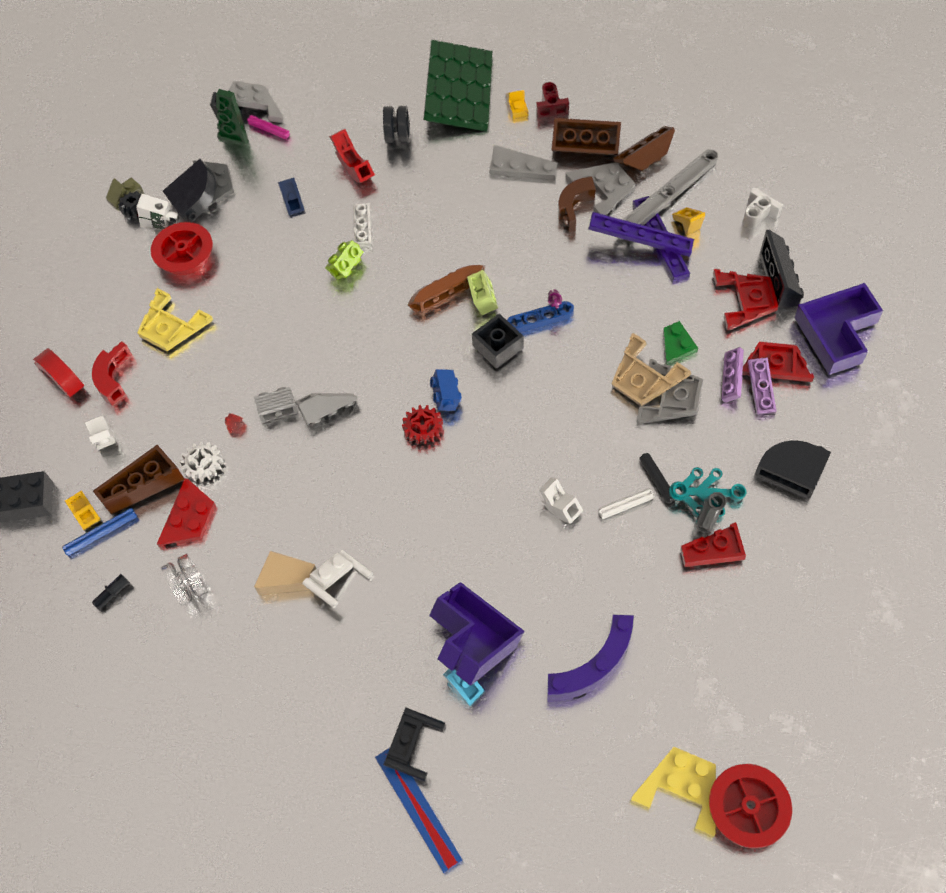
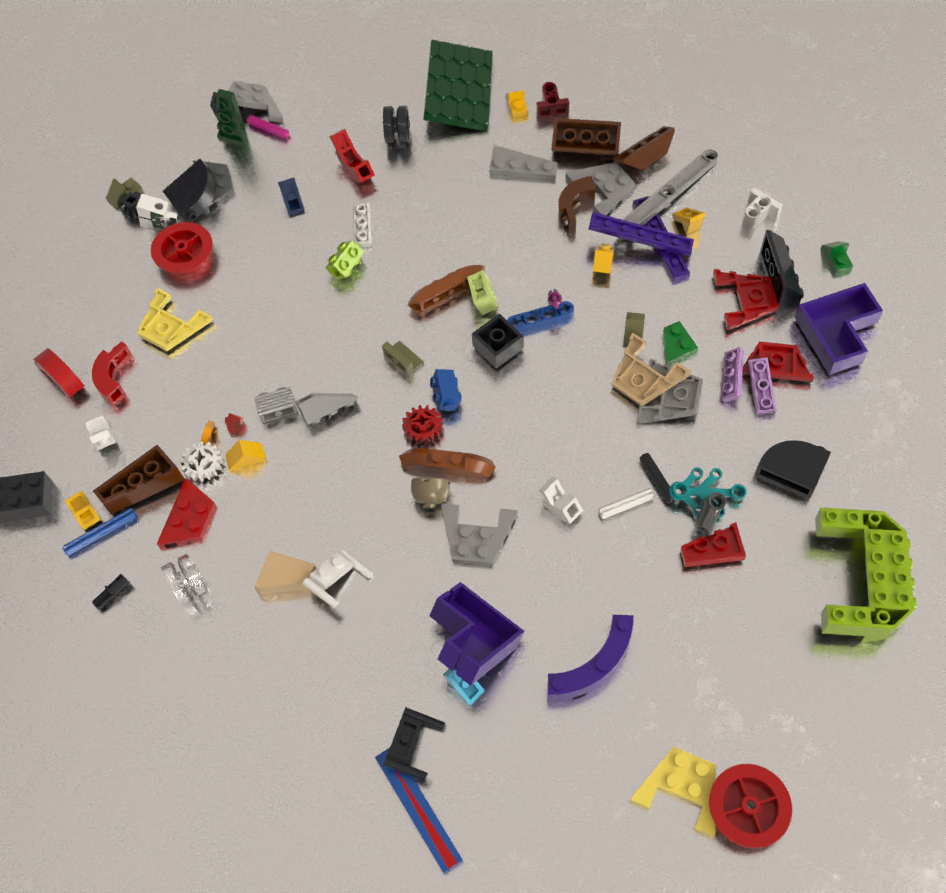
(207, 432): none -> light orange tile
(244, 454): none -> yellow slope
(402, 357): none -> olive panel
(430, 491): none -> dark tan cylinder
(447, 463): none -> dark orange brick
(476, 543): none -> light grey wing
(603, 258): none -> yellow slope
(633, 324): none -> olive slope
(837, 256): none -> green slope
(886, 570): none -> lime wedge

